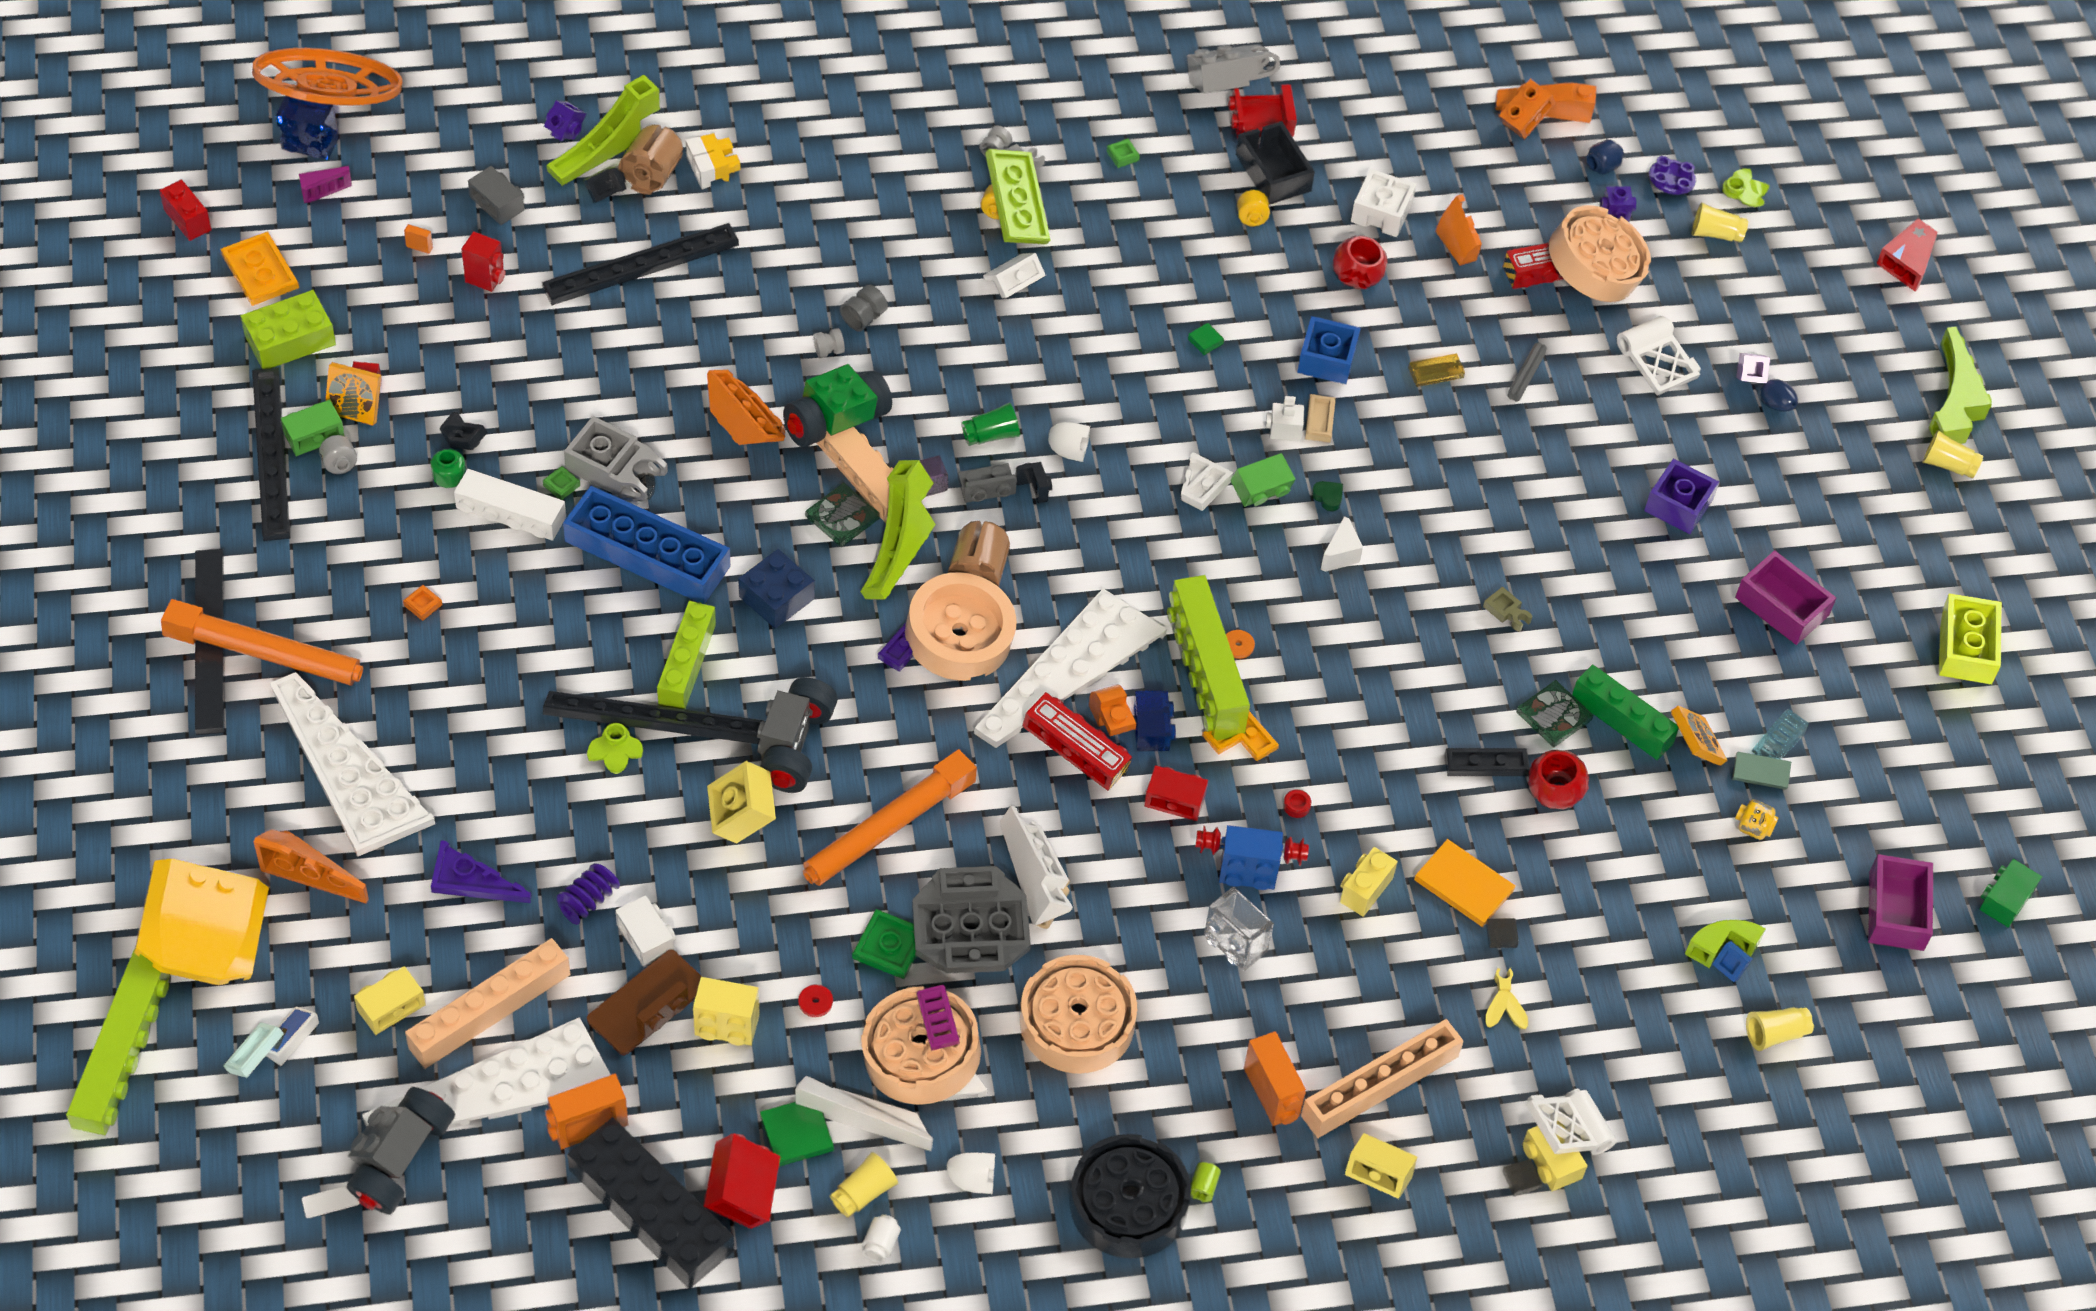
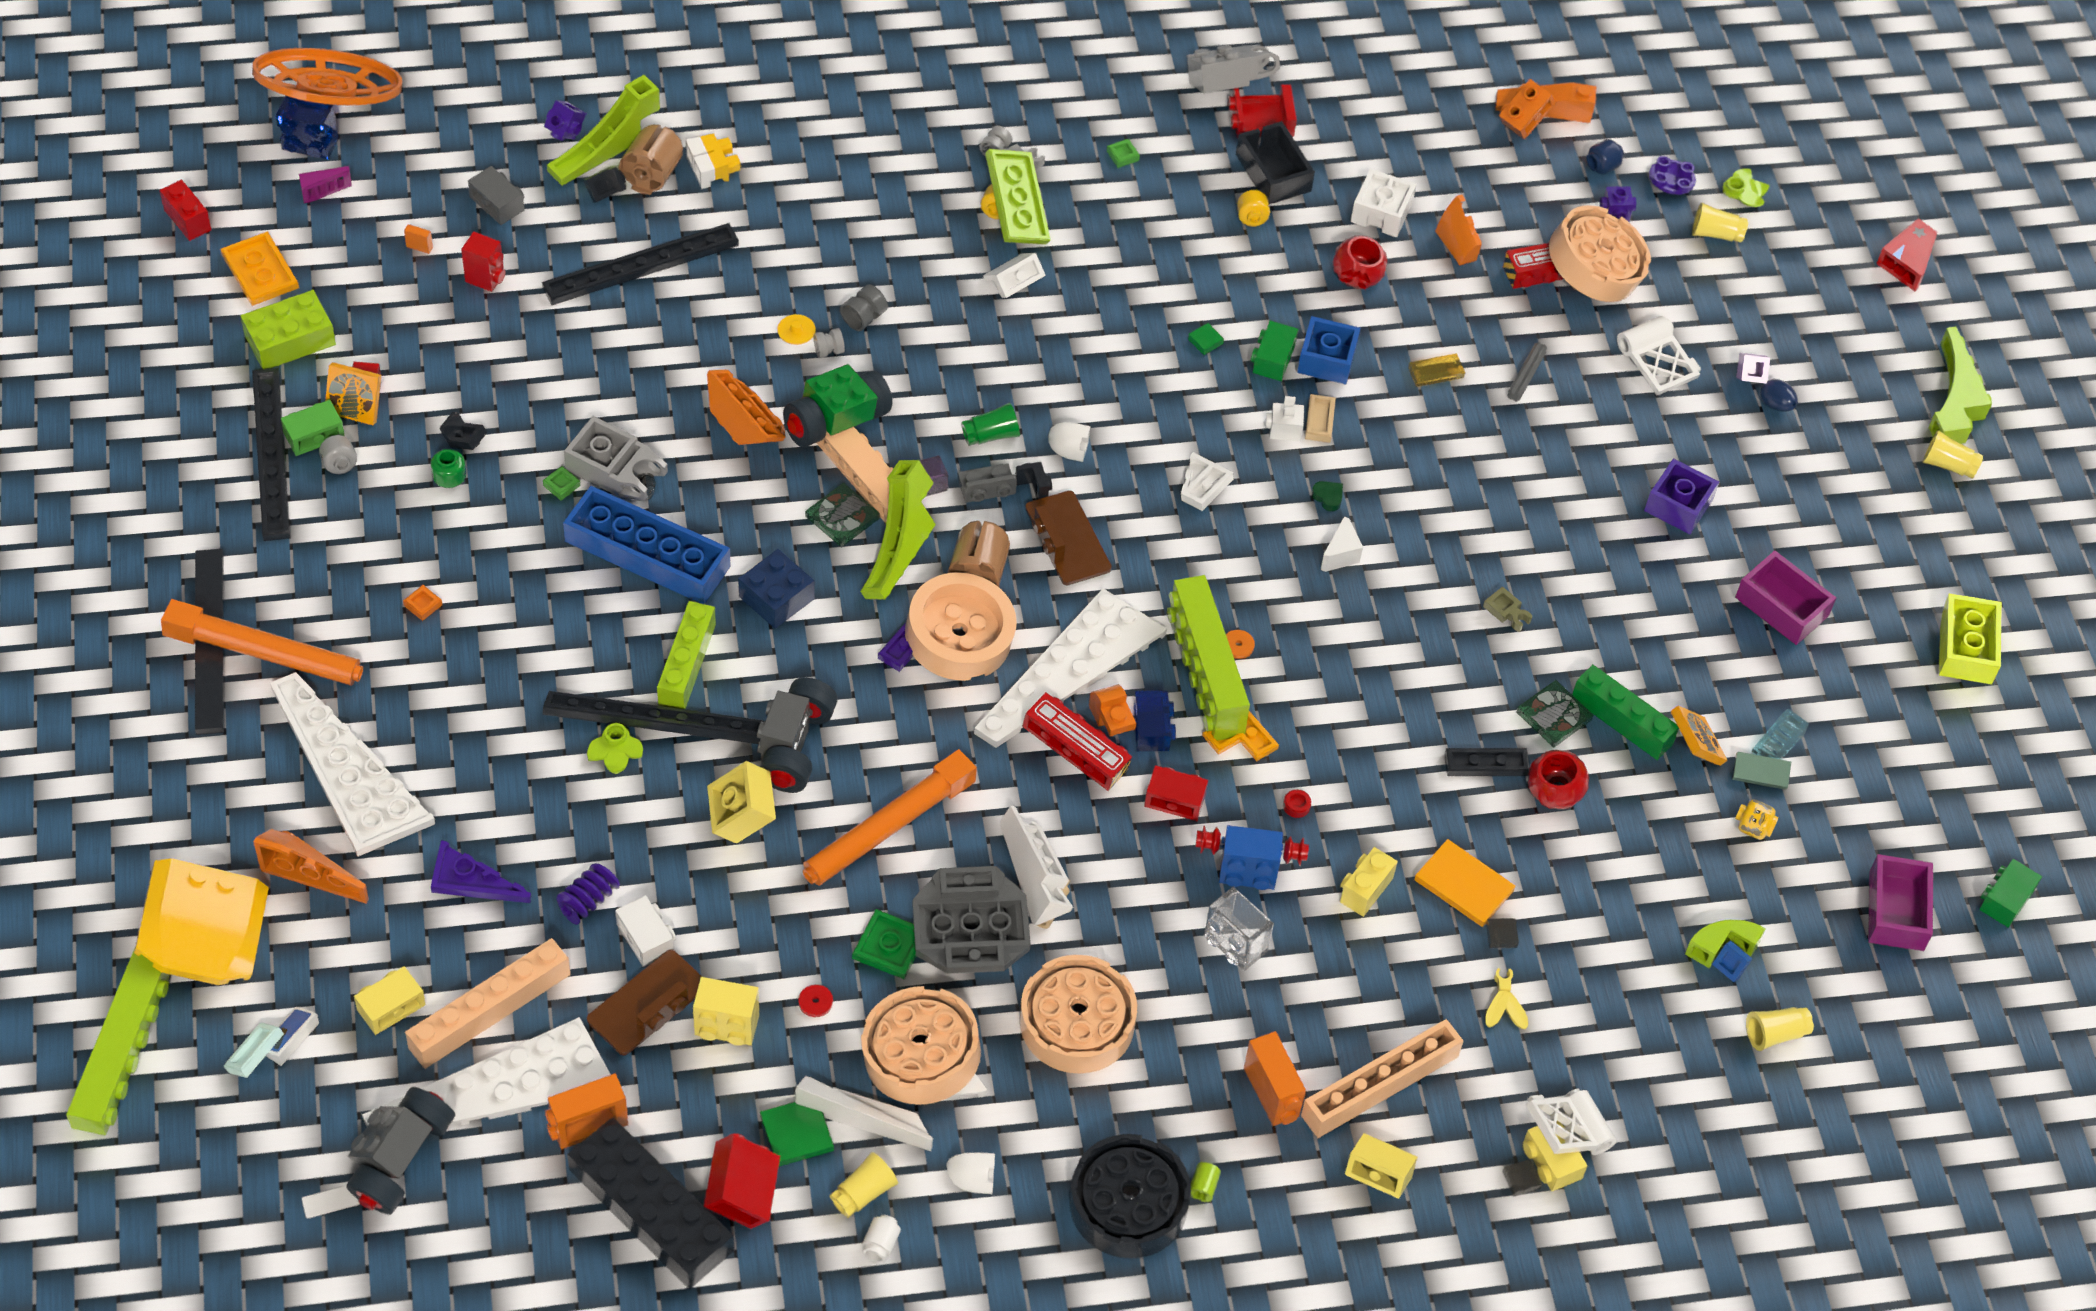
(510, 504): white brick -> none
(796, 329): none -> yellow piece
(933, 1000): magenta slope -> none
(1068, 538): none -> reddish brown bracket
(1263, 480): bright green brick -> none
(1274, 350): none -> green brick

